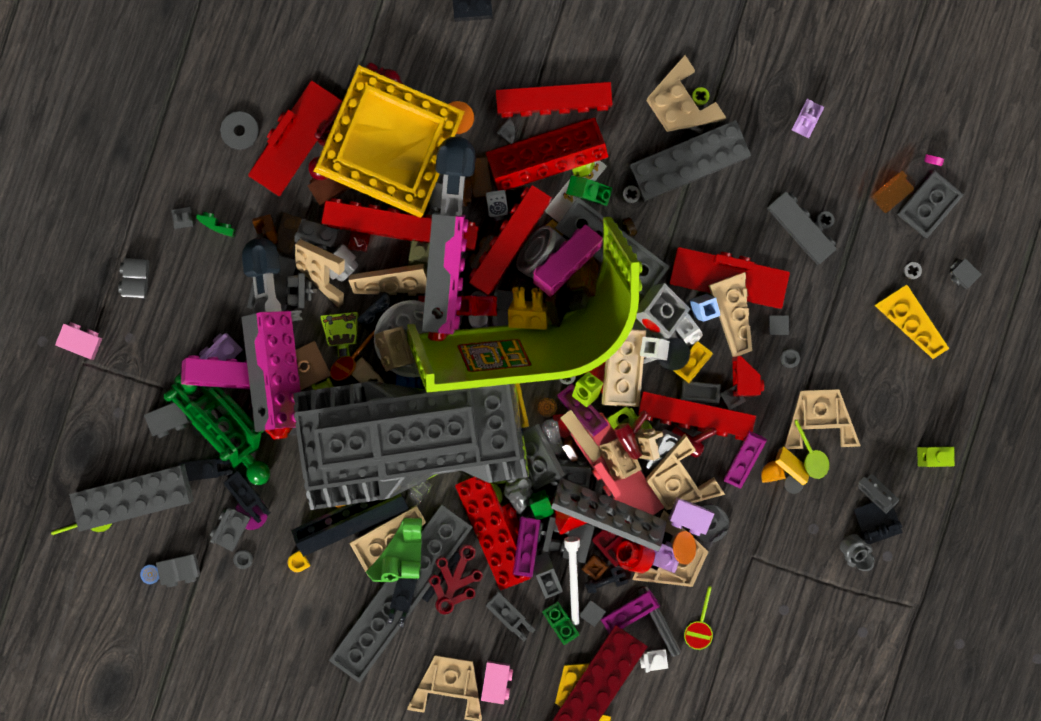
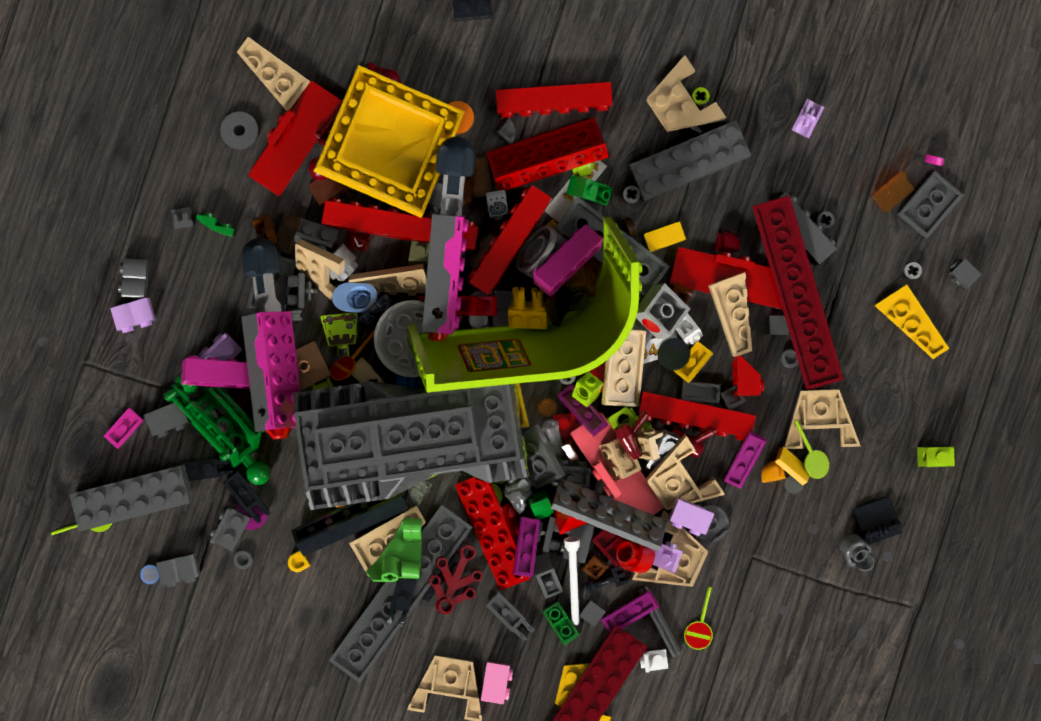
(79, 341): bright pink brick -> none
(124, 428): none -> dark pink plate
(133, 314): none -> lavender brick
(277, 76): none -> tan wing
(354, 297): none -> light blue piece
(393, 348): tan bracket -> none
(581, 435): tan sticker -> none
(654, 348): white brick -> none
(664, 236): none -> yellow tile
(683, 292): none -> reddish brown tile
(684, 547): orange piece -> none
(705, 307): light blue brick -> none
(727, 242): none -> dark red piece
(798, 292): none -> dark red plate
(878, 493): dark grey bracket -> none

